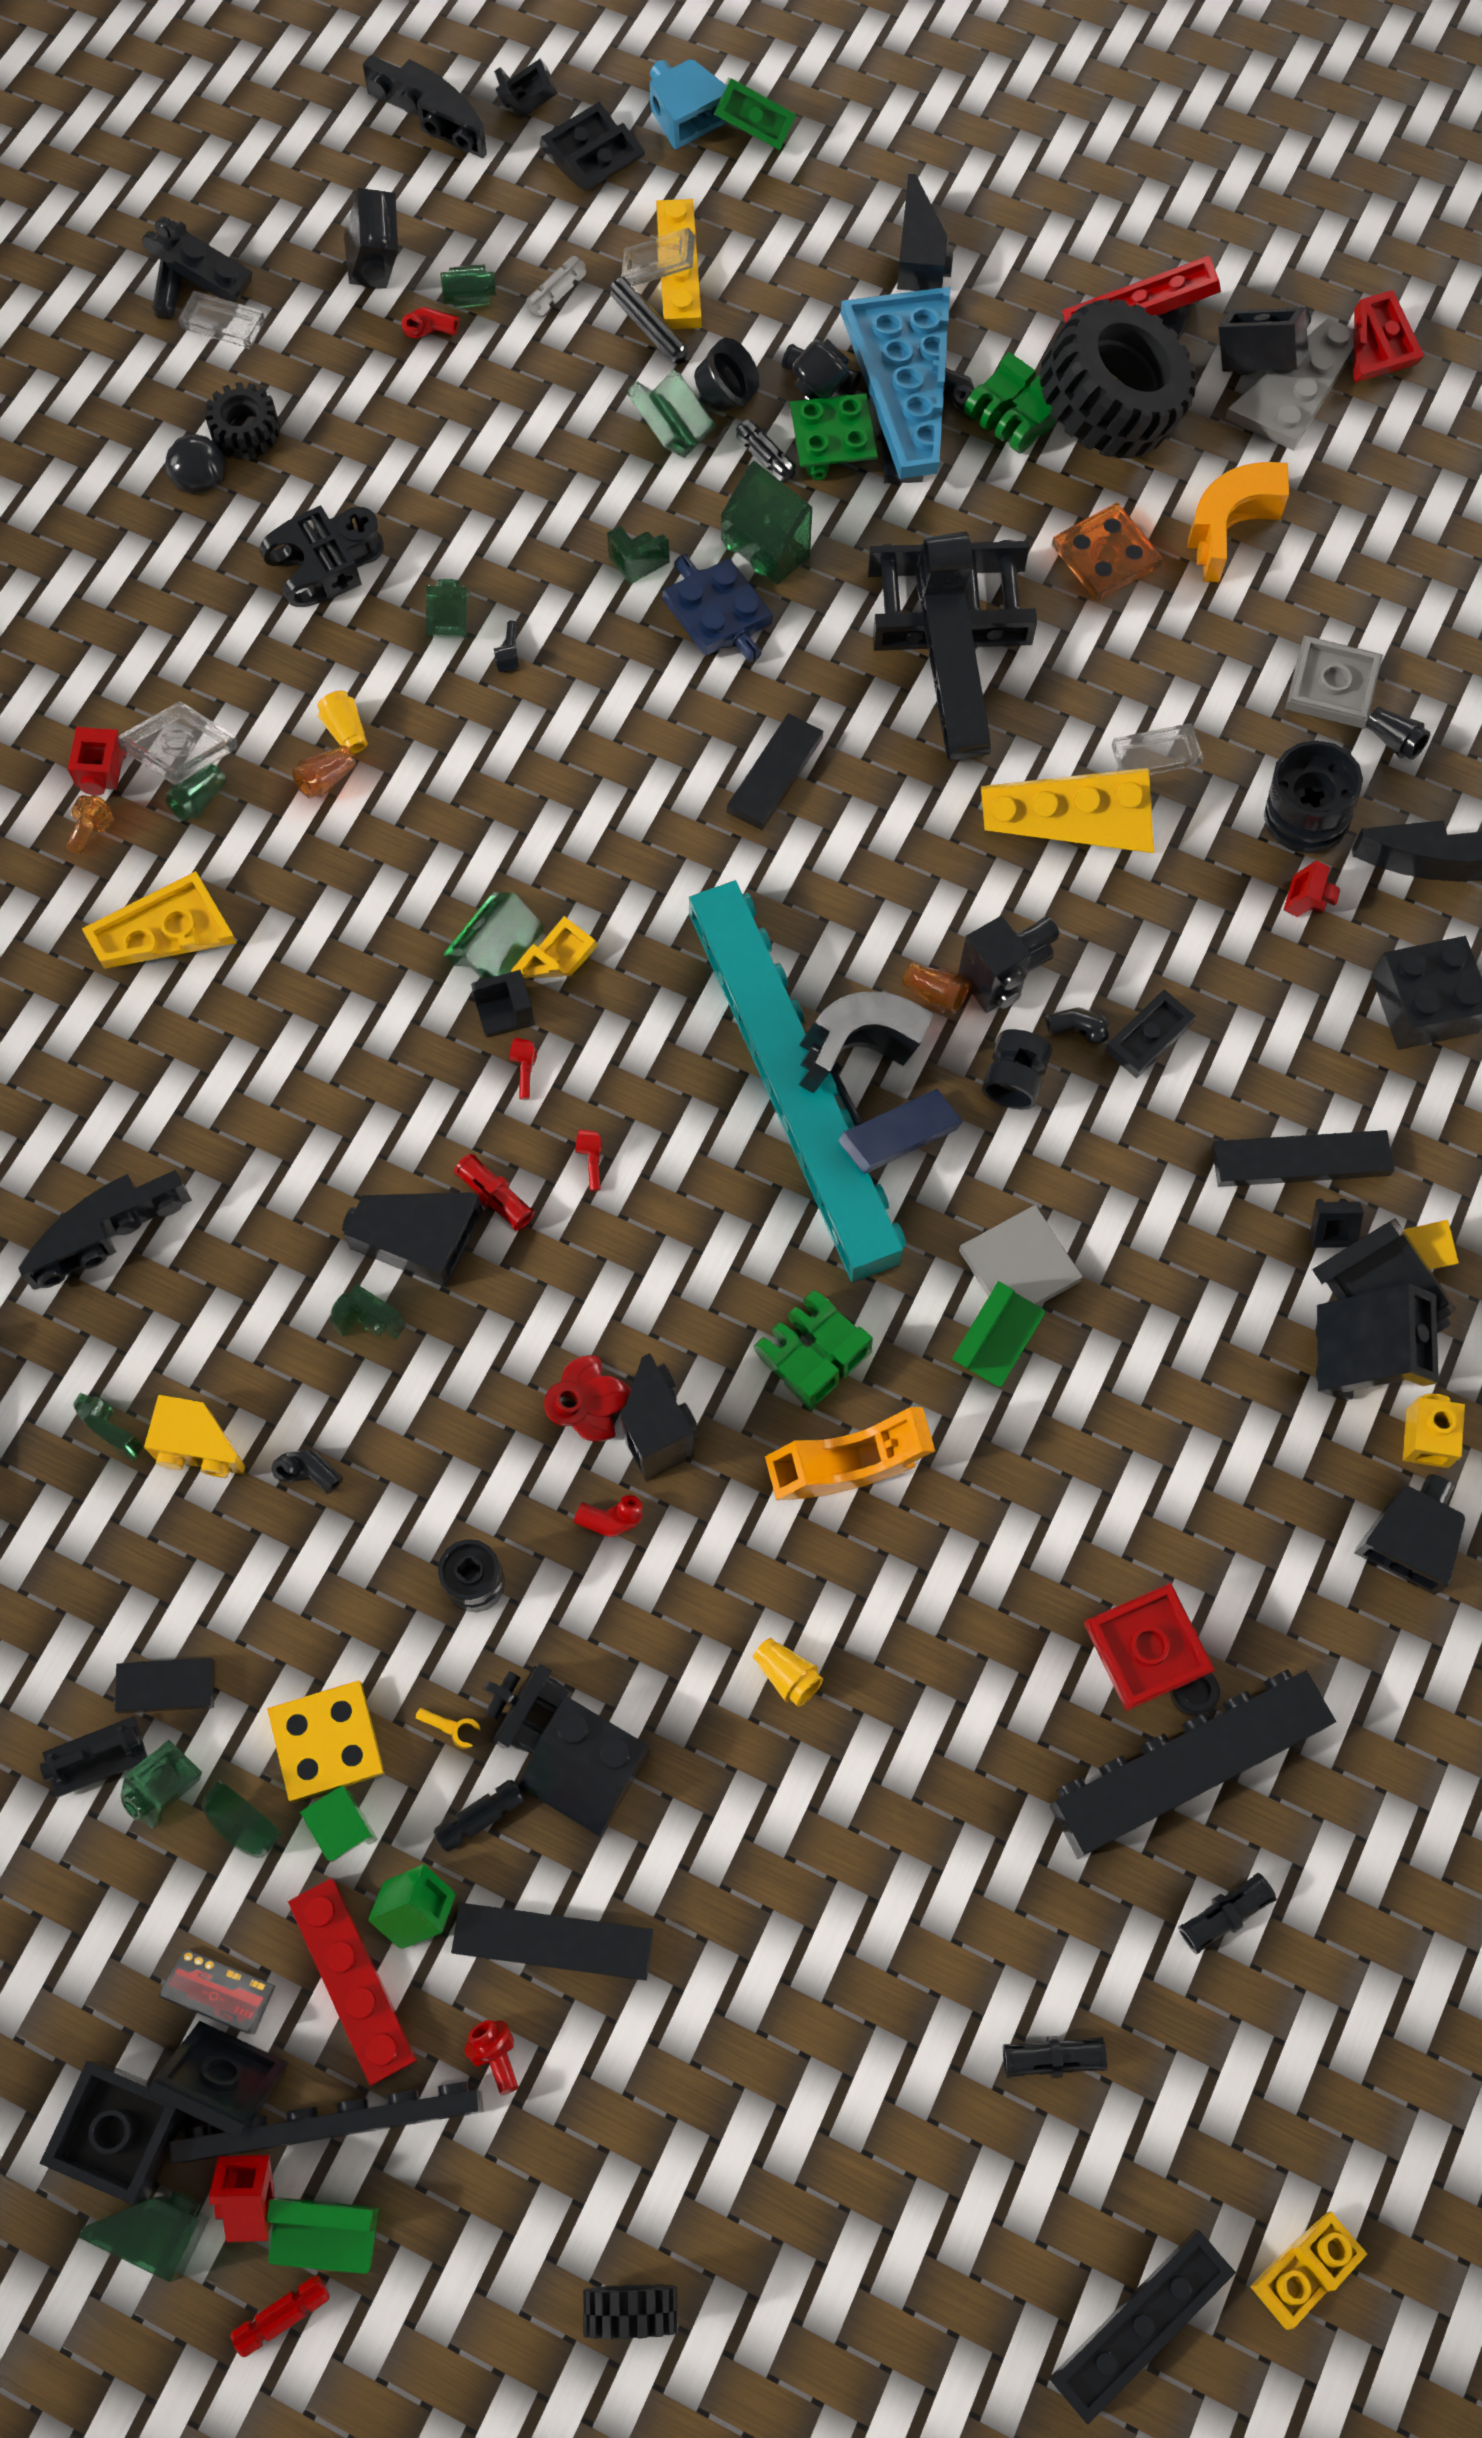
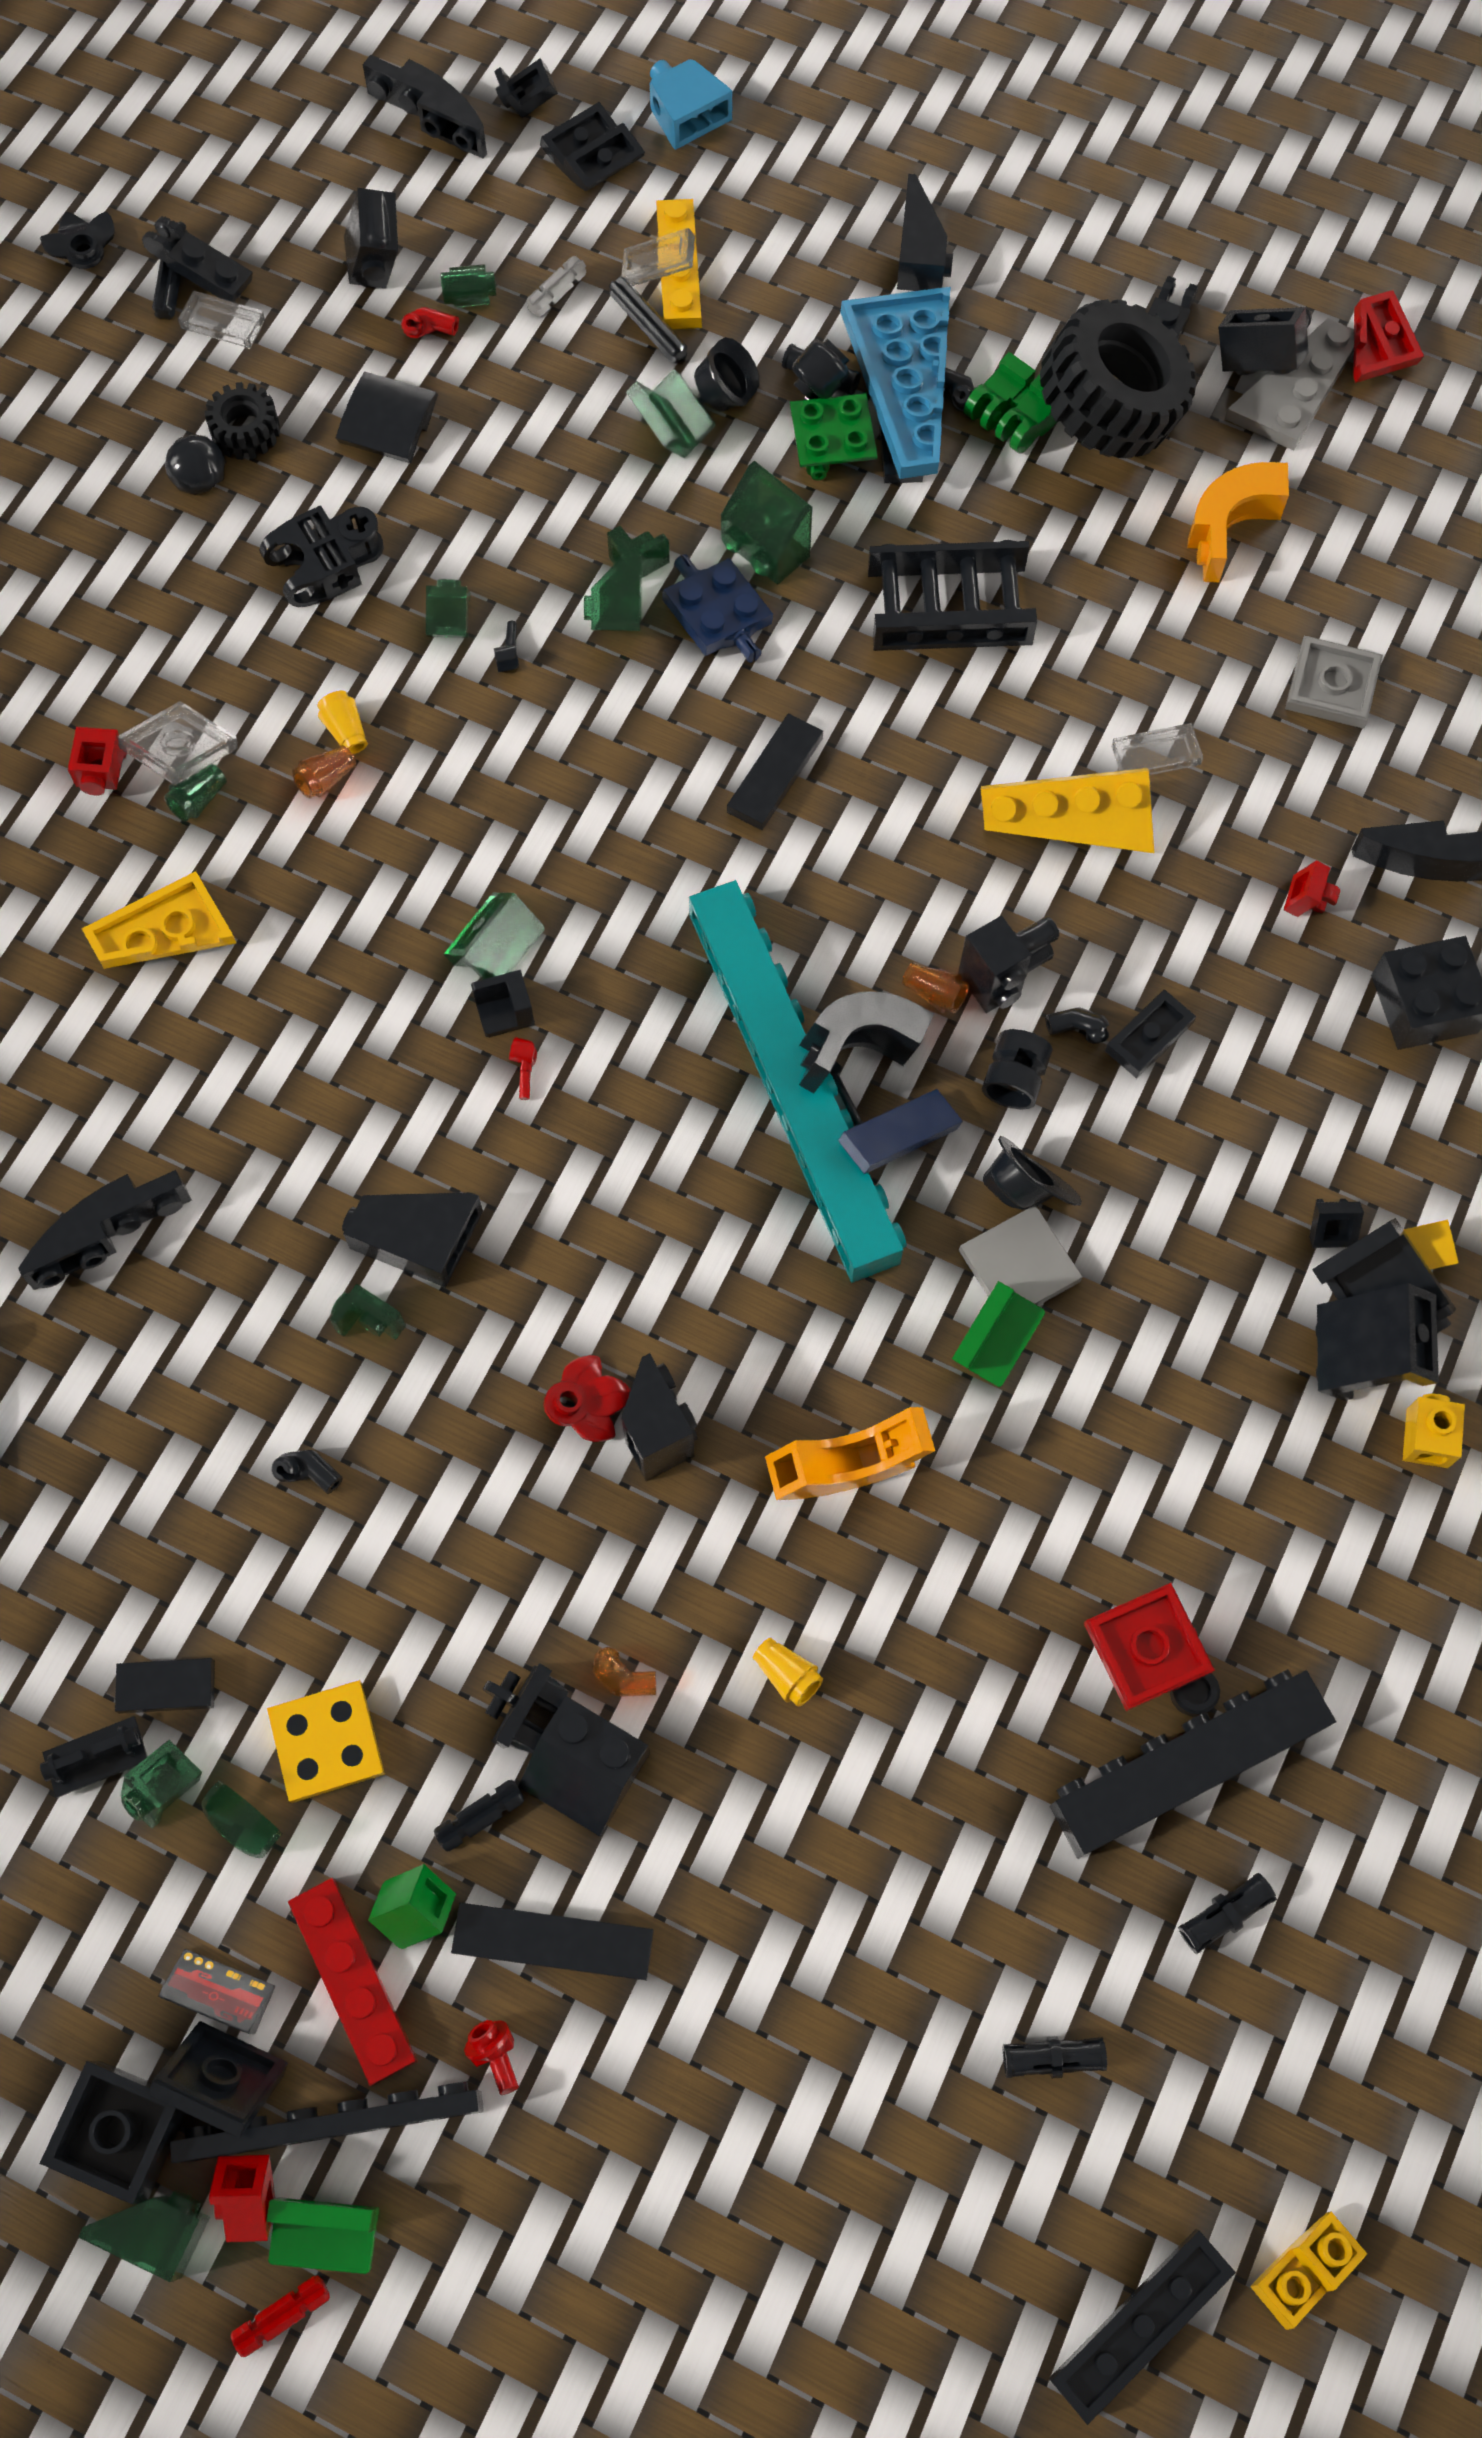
(80, 241): none -> black plate
(90, 814): clear orange plate -> none
(95, 1415): clear green slope -> none
(190, 1435): yellow slope -> none
(338, 1823): green panel -> none
(386, 417): none -> black slope
(447, 1725): yellow hand -> none
(471, 1575): black wheel -> none
(494, 1192): red pin -> none
(559, 953): yellow slope -> none
(590, 1144): red hand -> none
(612, 1521): red arm -> none
(618, 595): none -> clear green slope
(619, 1679): none -> clear orange arm
(630, 2311): black tyre -> none
(754, 113): green panel -> none
(765, 450): black axle -> none
(834, 1353): green legs -> none
(941, 583): black beam -> none
(1024, 1182): none -> black piece
(1107, 551): clear orange tile -> none
(1166, 290): red plate -> none
(1302, 1158): black tile -> none
(1313, 796): black wheel -> none
(1401, 734): black cone -> none
(1417, 1535): black torso -> none

